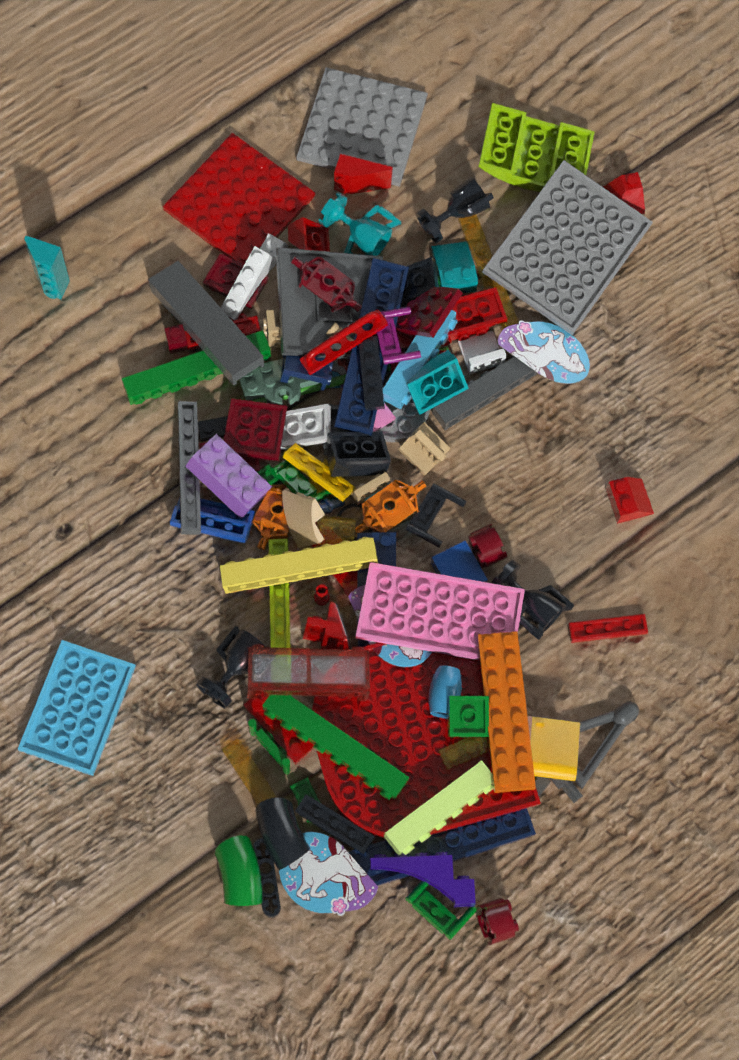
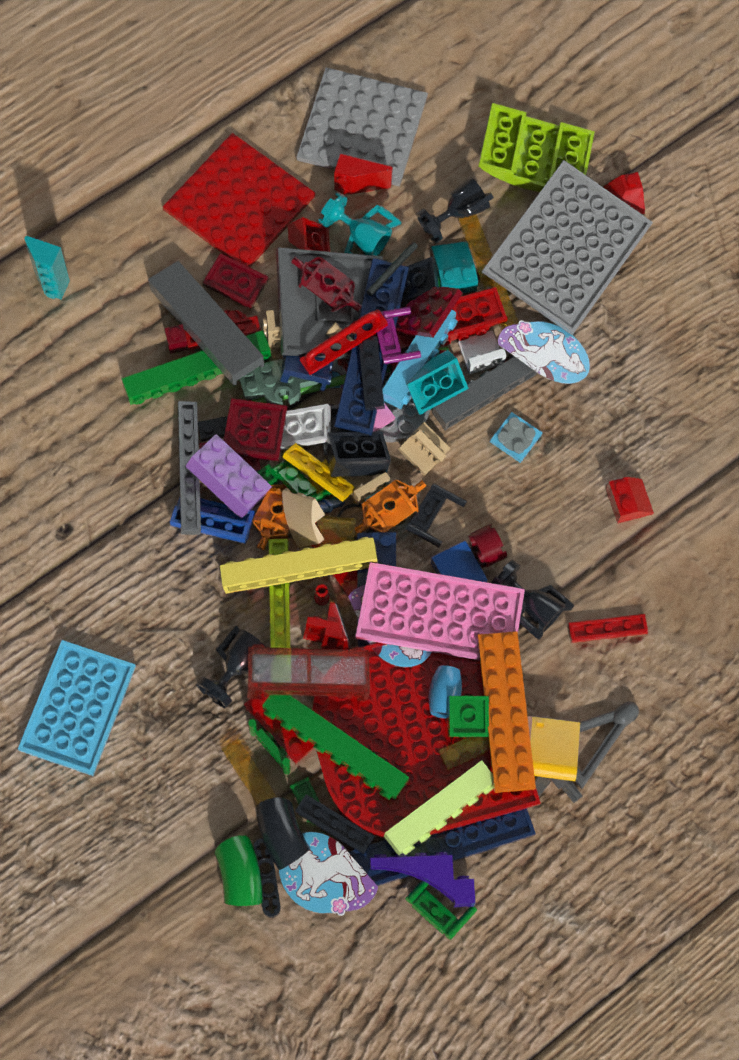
(251, 275): white arch -> none
(392, 268): none -> pearl dark grey bar
(497, 921): dark red brick -> none
(516, 437): none -> light grey piece

